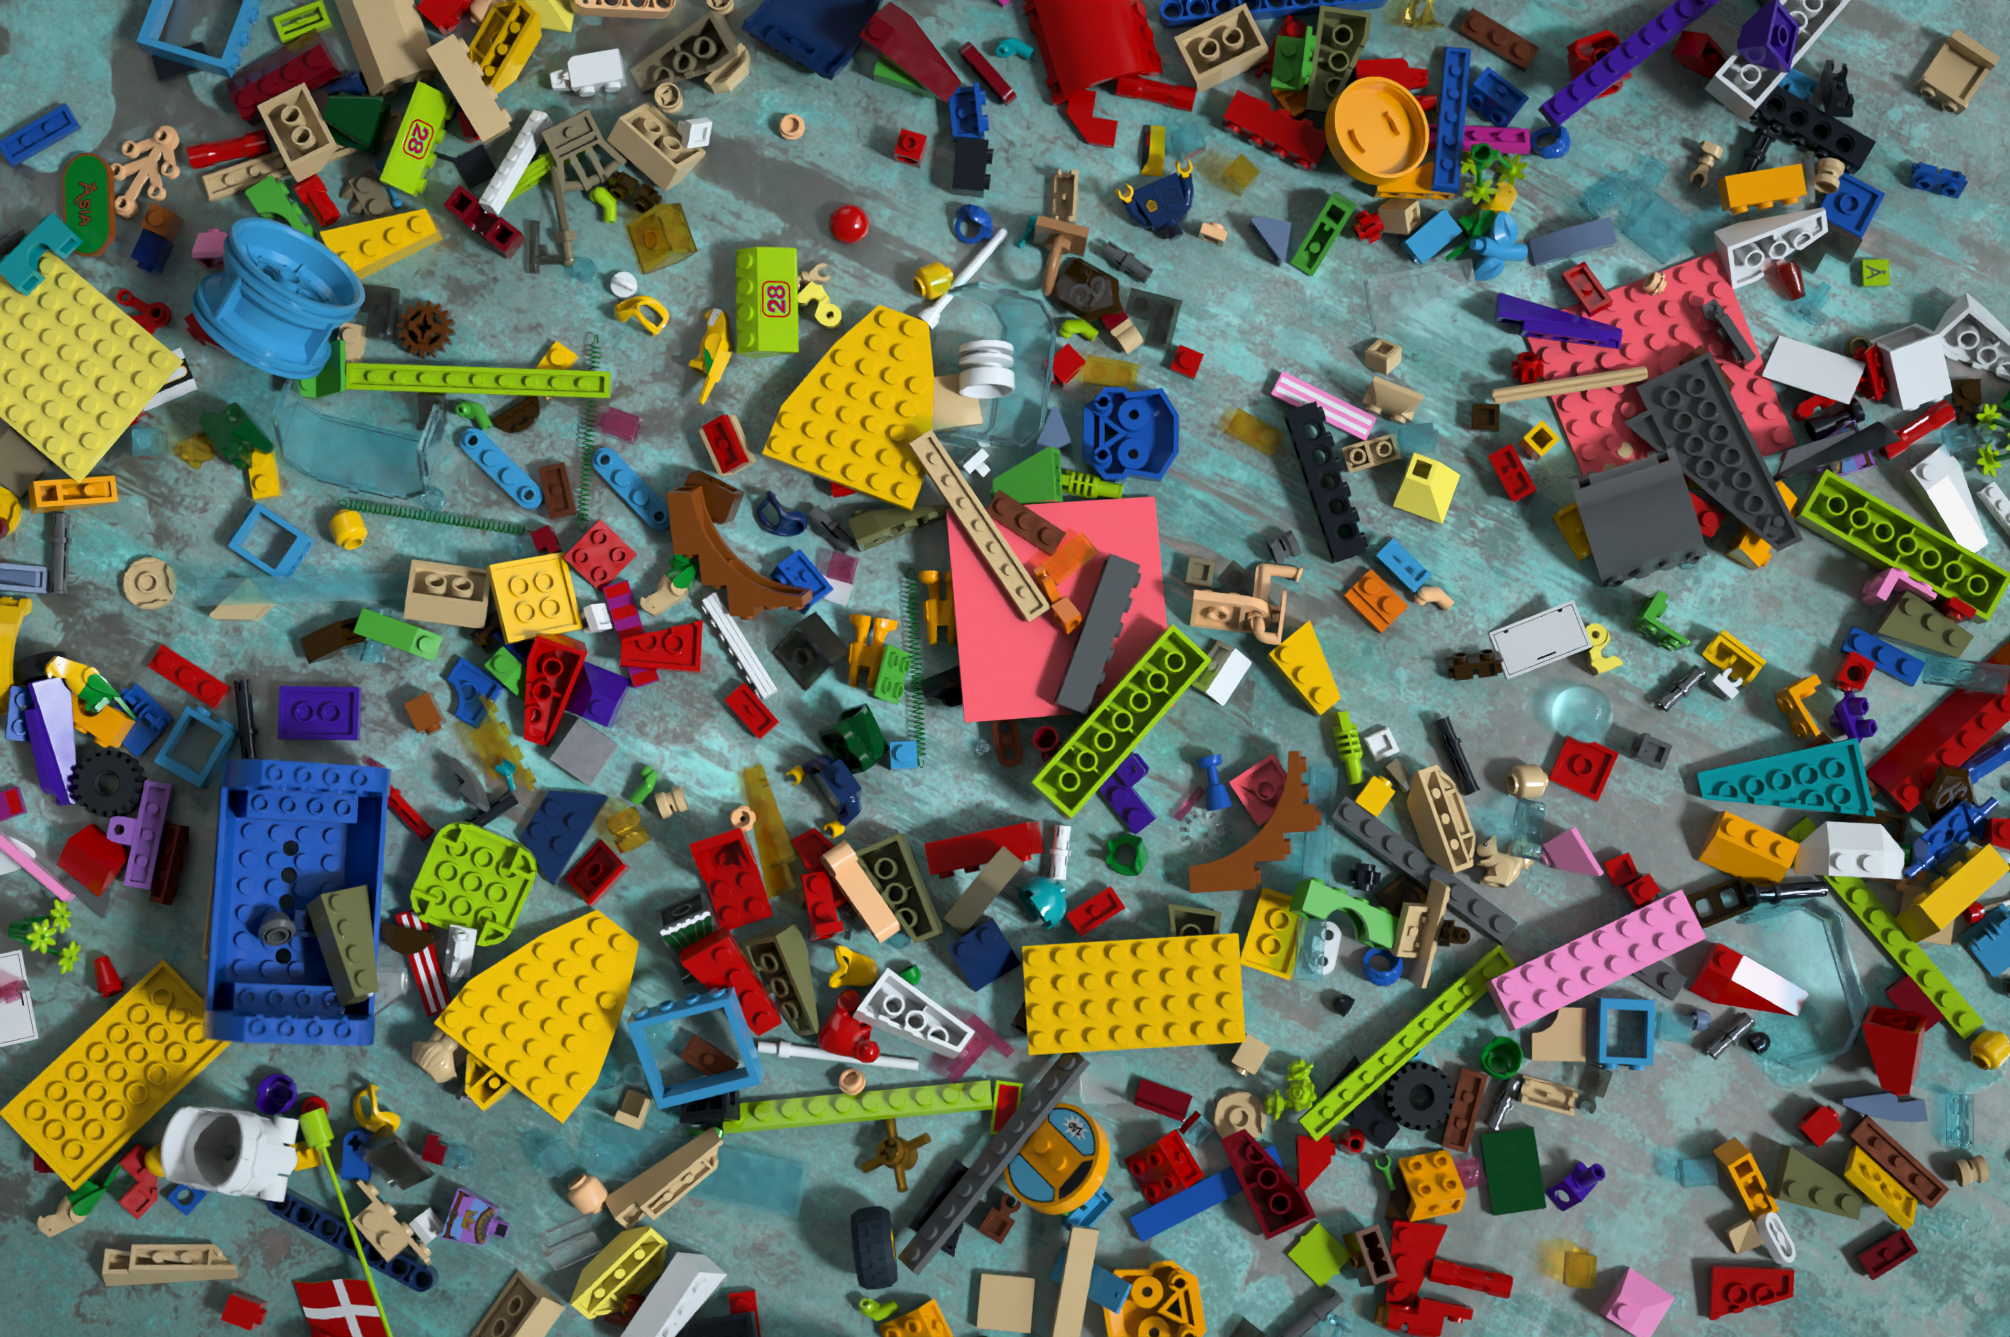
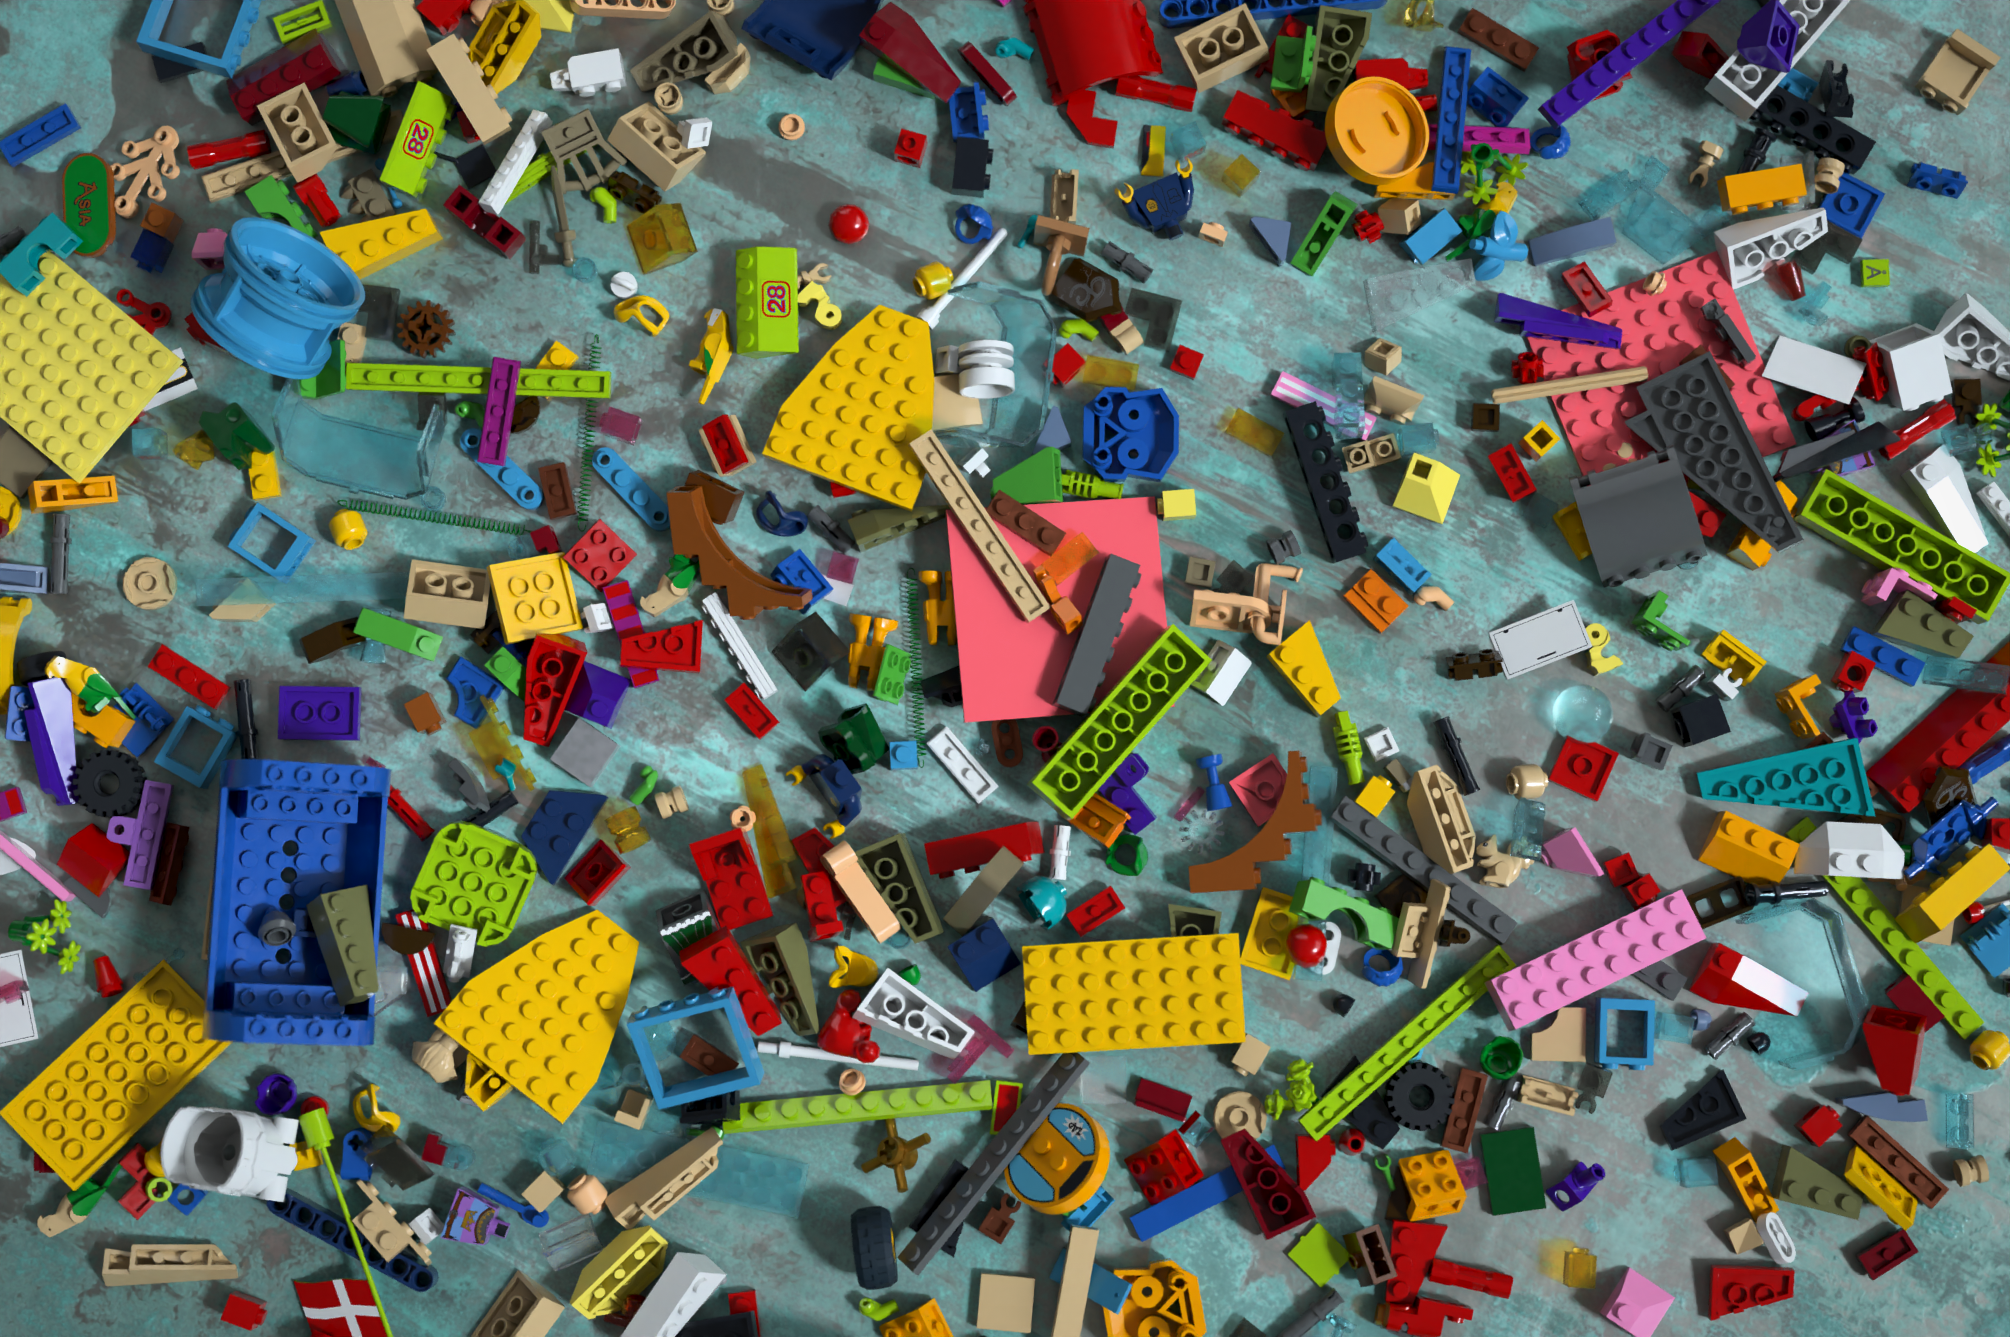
(152, 1184): none -> lime bush
(499, 411): none -> magenta tile
(529, 1213): none -> blue piece
(543, 1191): none -> tan panel
(947, 361): none -> white tile
(962, 765): none -> white tile
(1100, 820): none -> orange plate
(1177, 505): none -> light yellow brick
(1306, 945): none -> red hair
(1348, 388): none -> clear light blue arch
(1700, 721): none -> black head
(1704, 1113): none -> black wing

